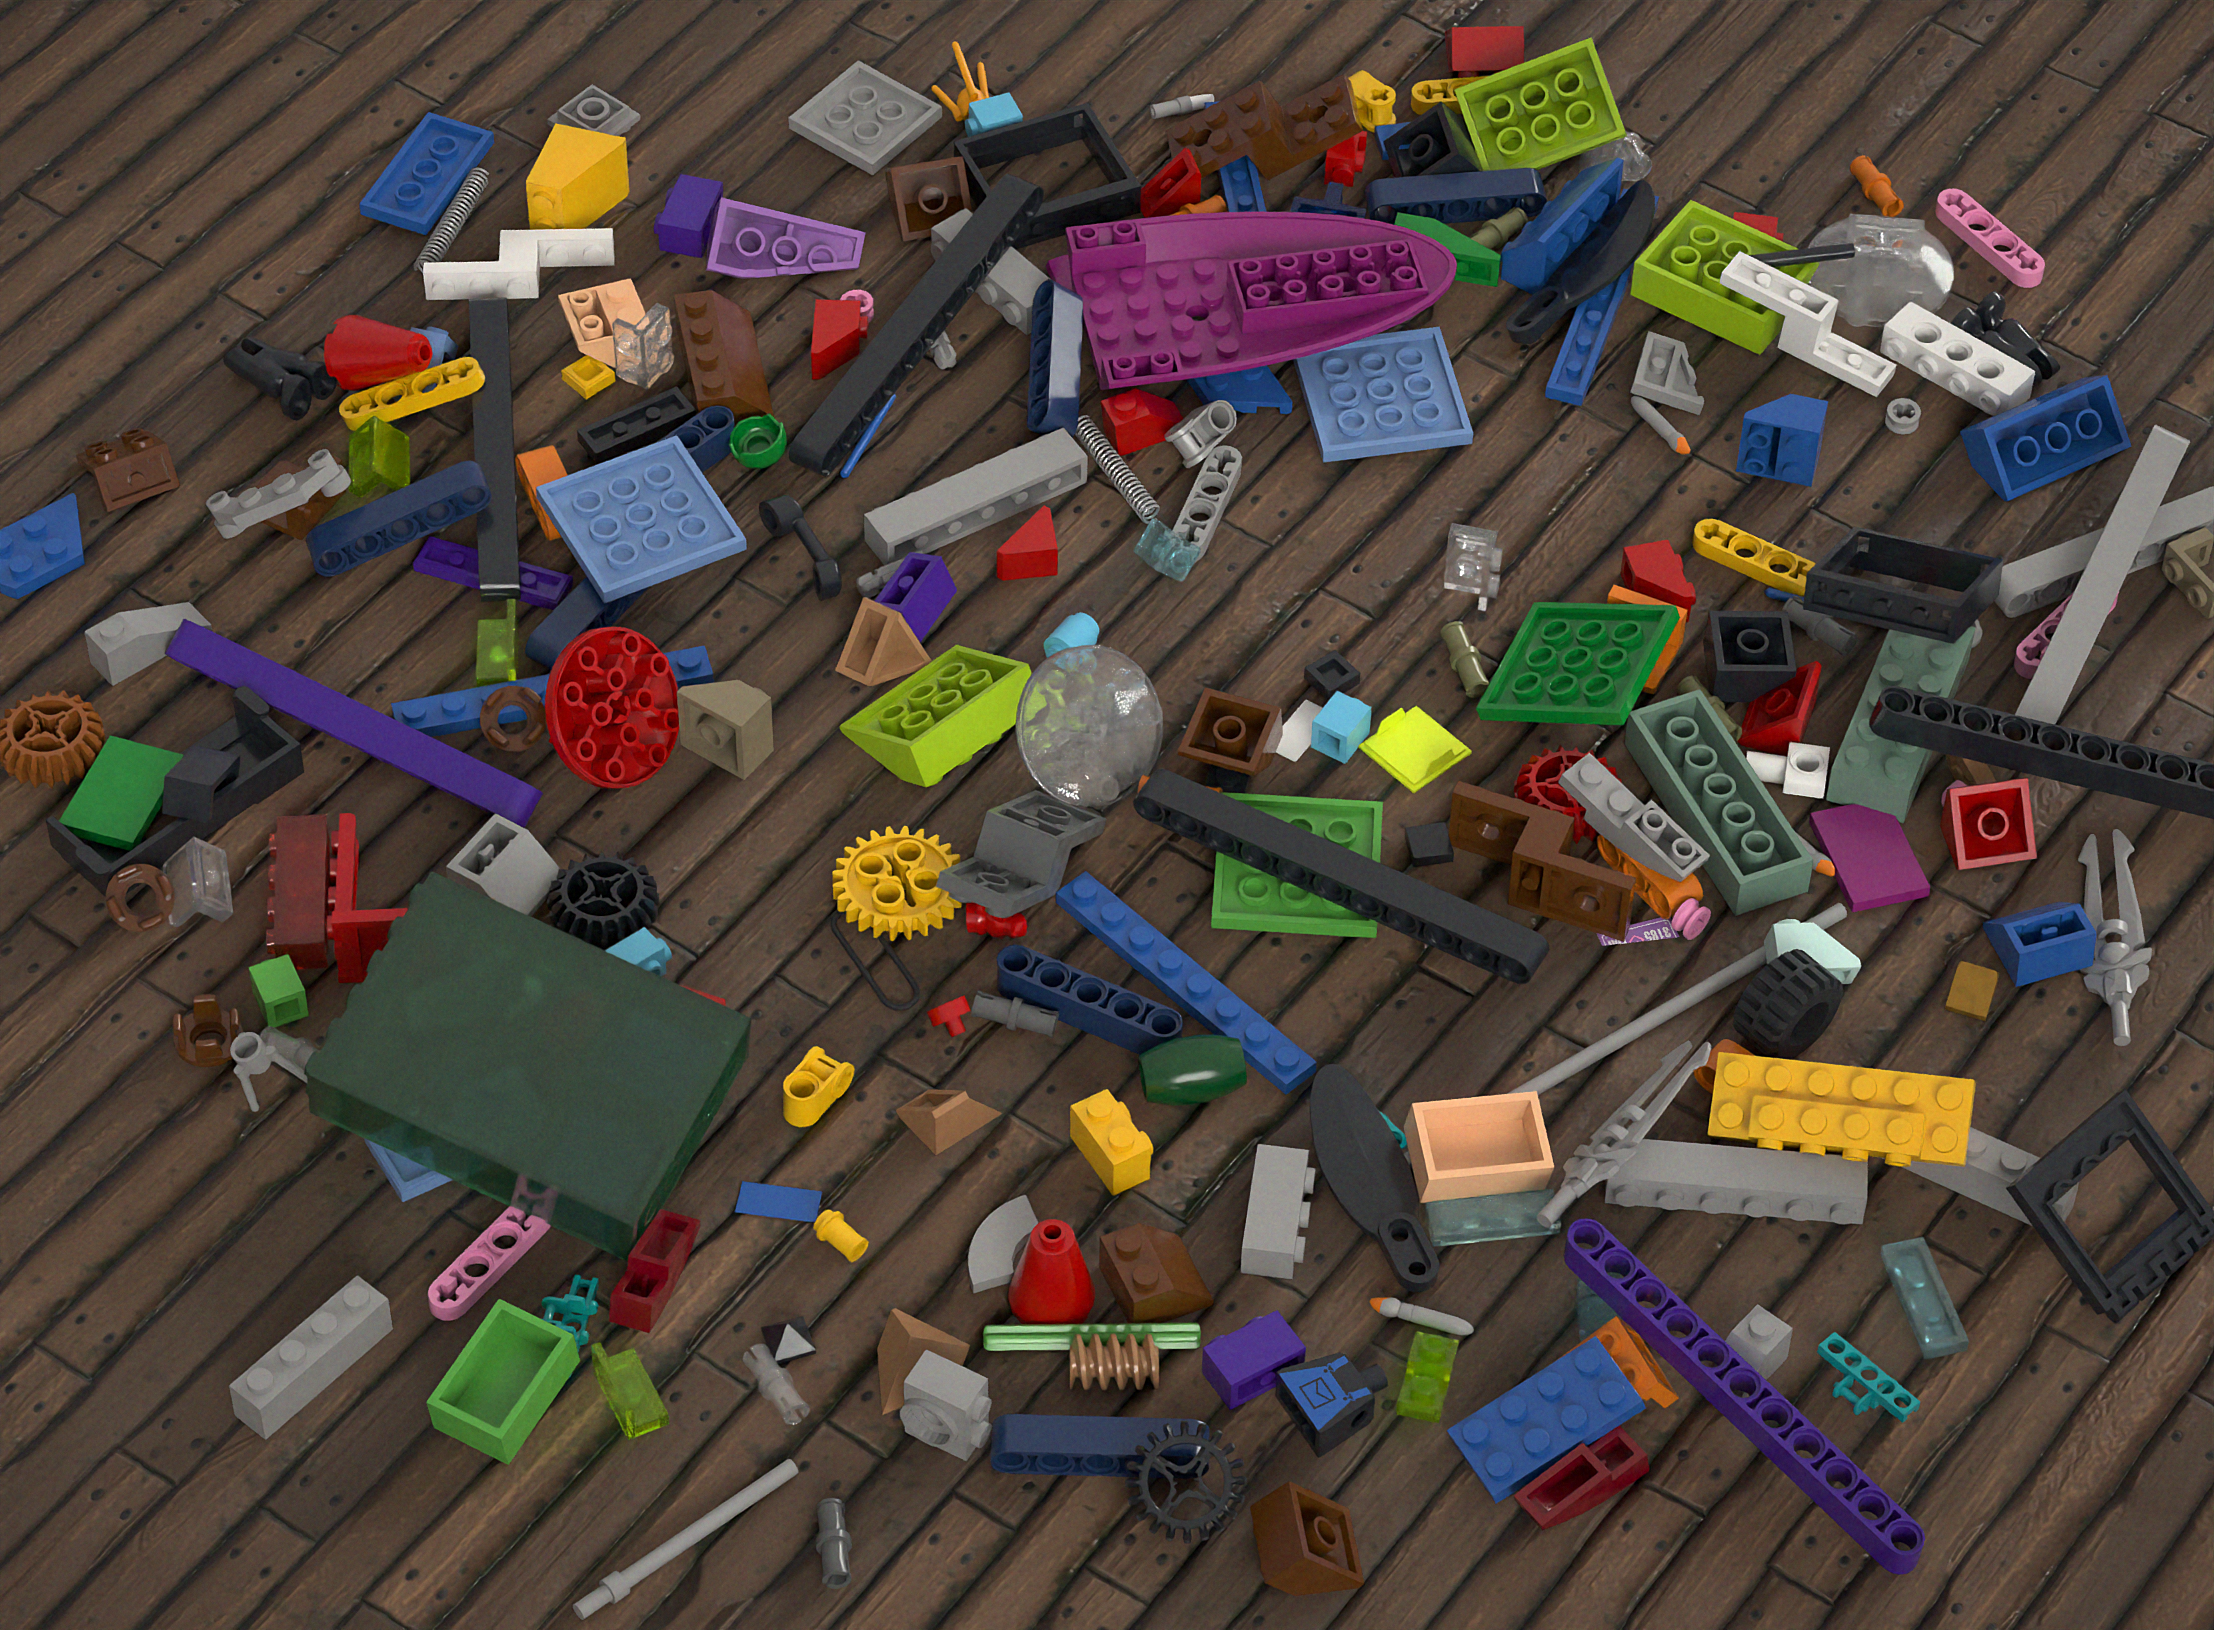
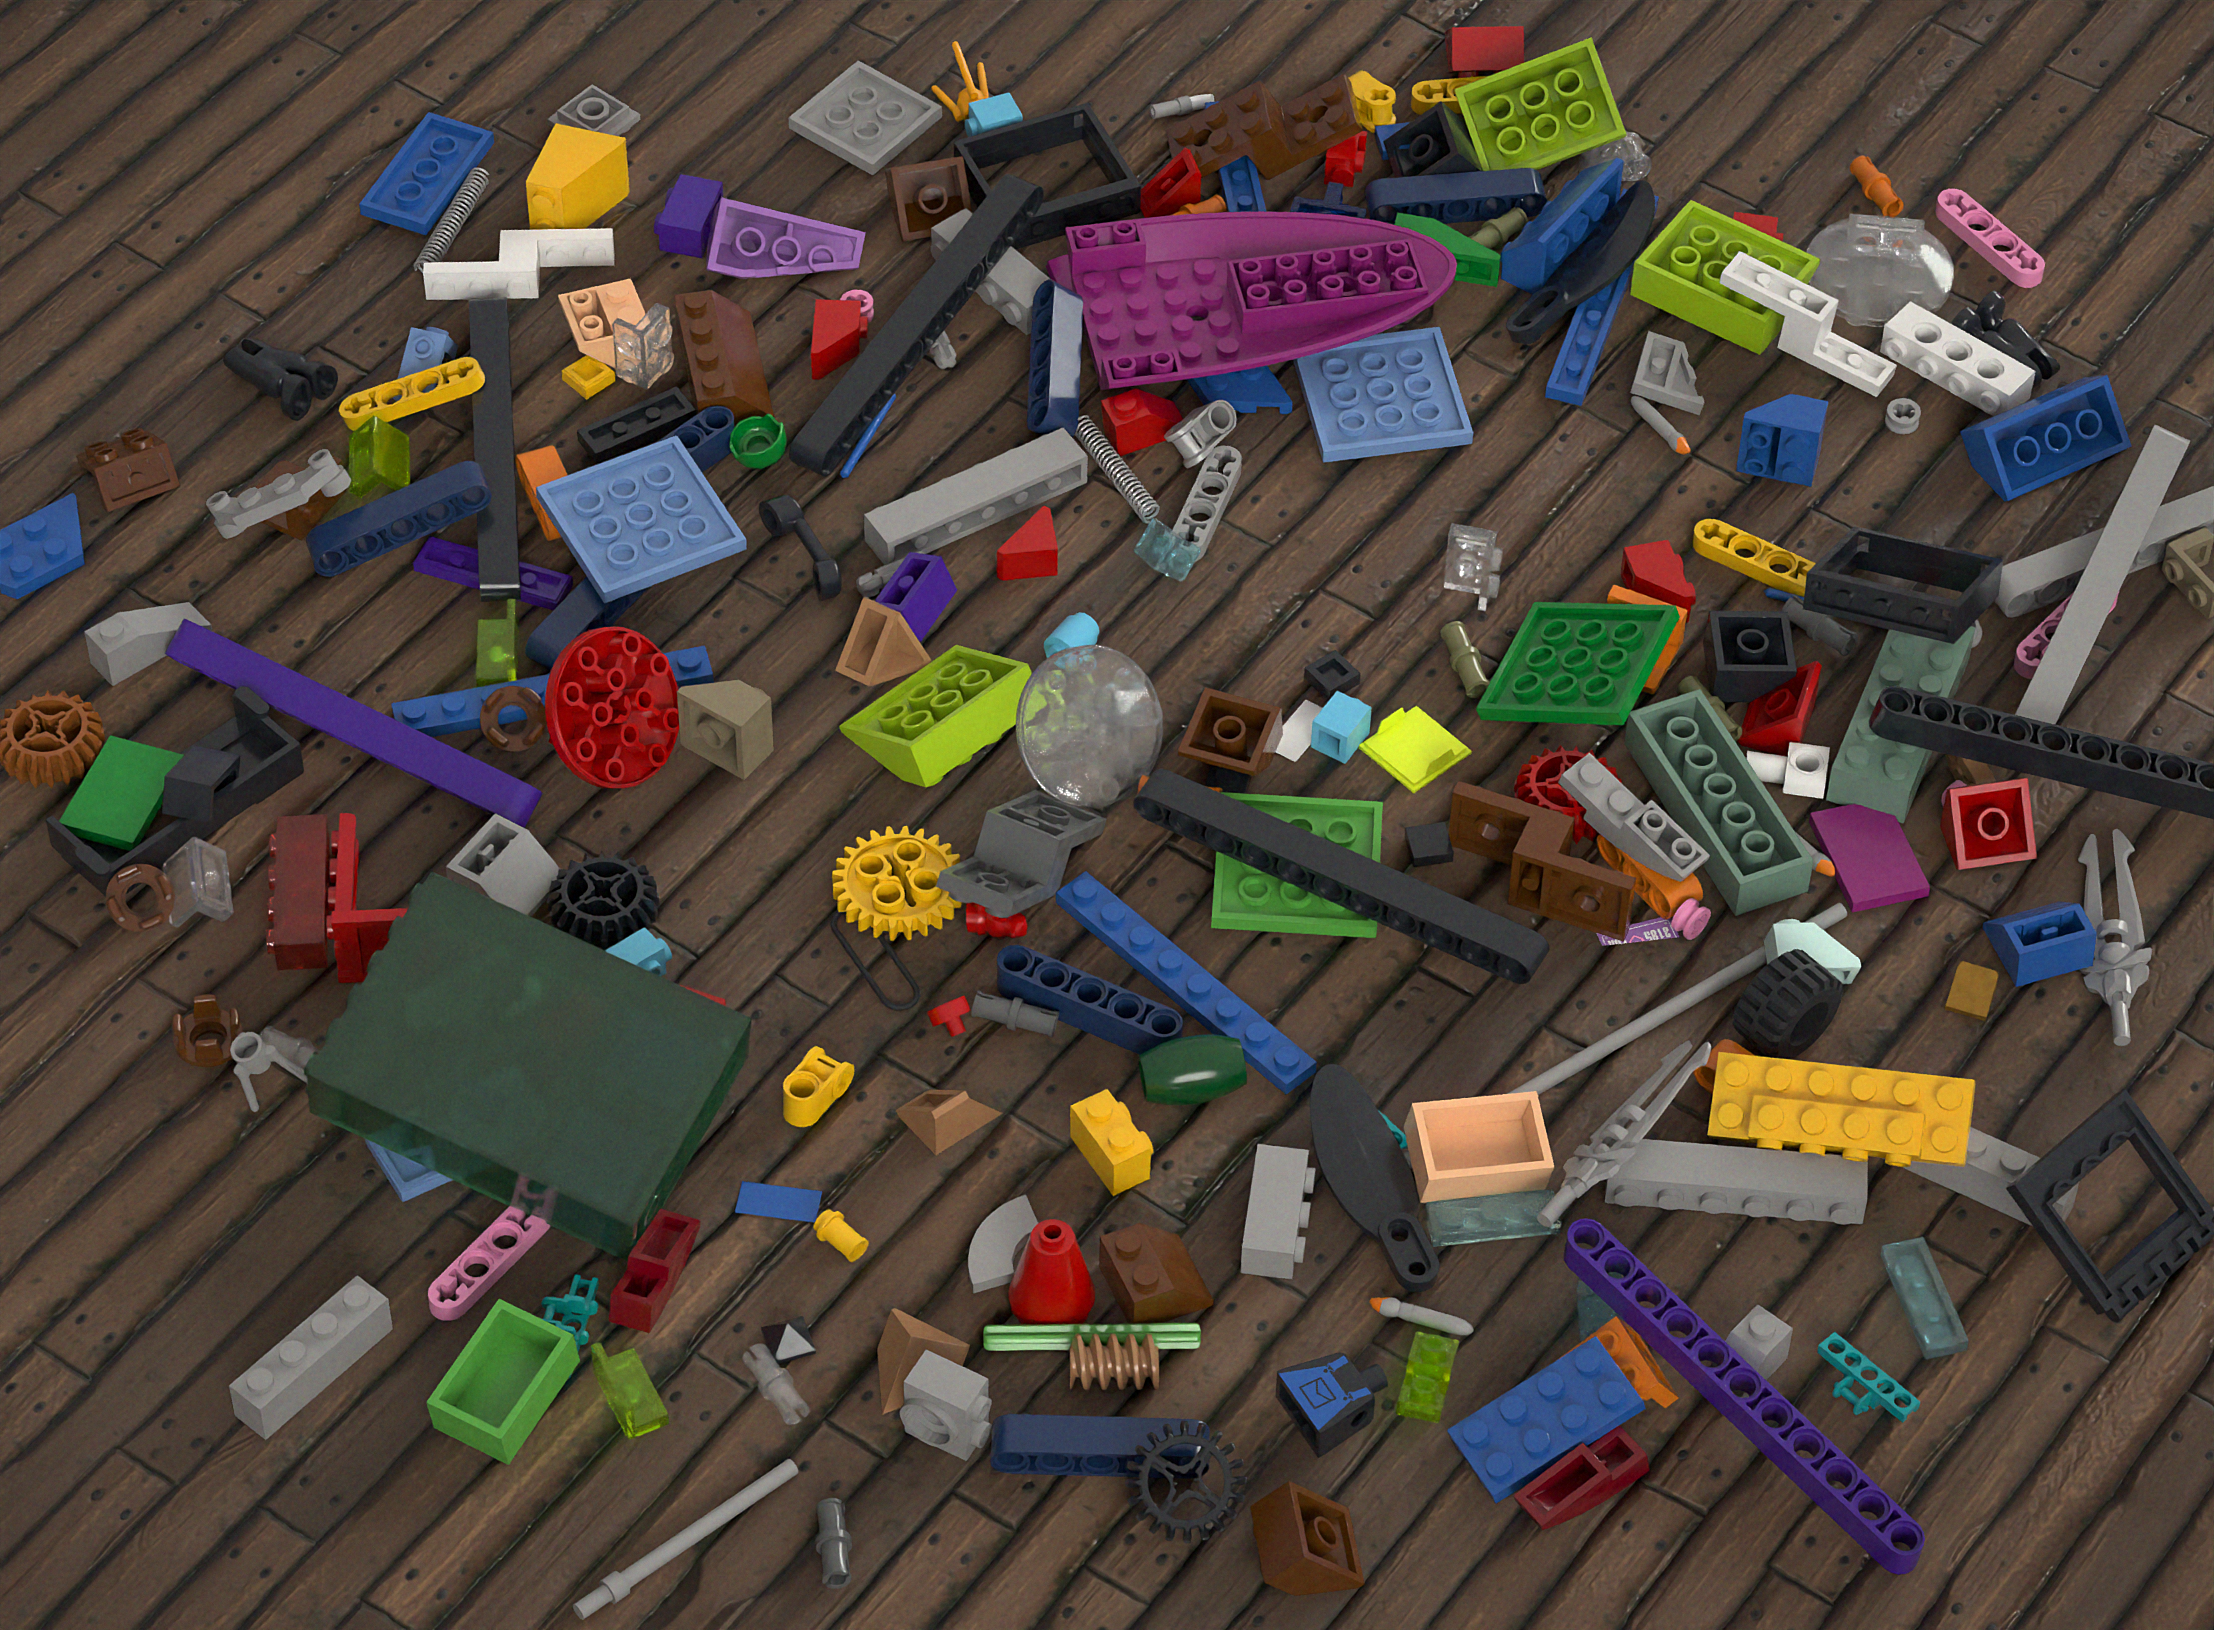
(278, 991): bright green brick -> none
(373, 352): red cone -> none
(1249, 1358): dark purple brick -> none
(1807, 255): black bar -> none

